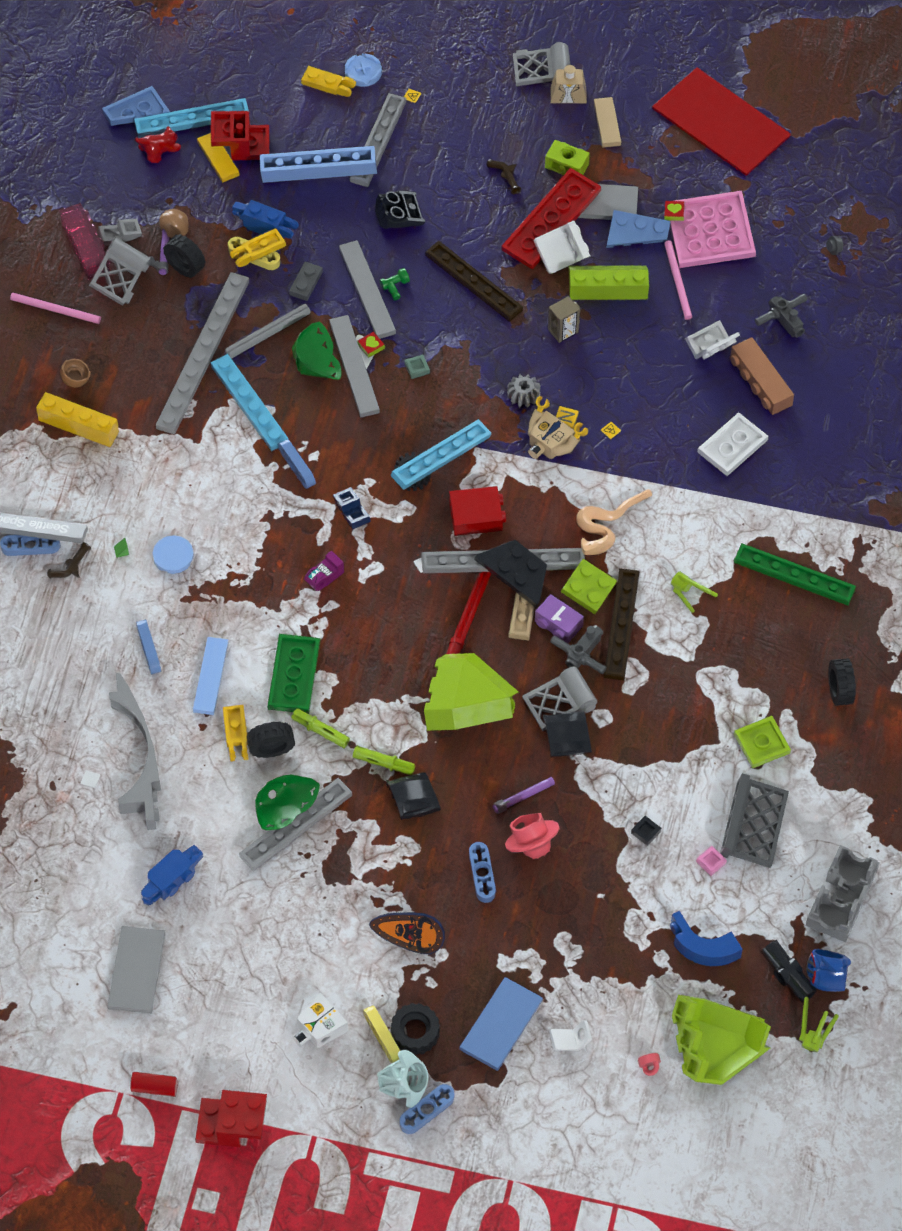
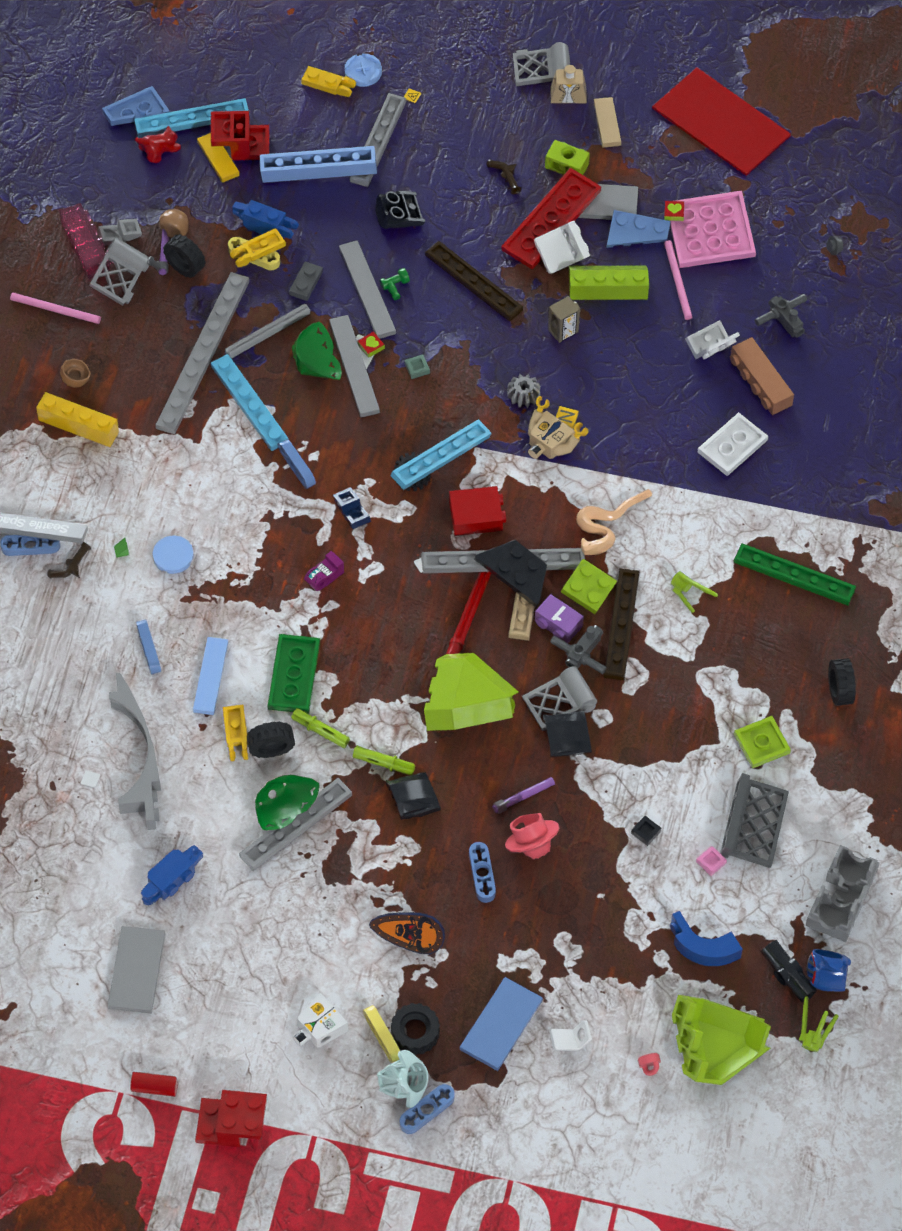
(610, 430): yellow sticker -> none

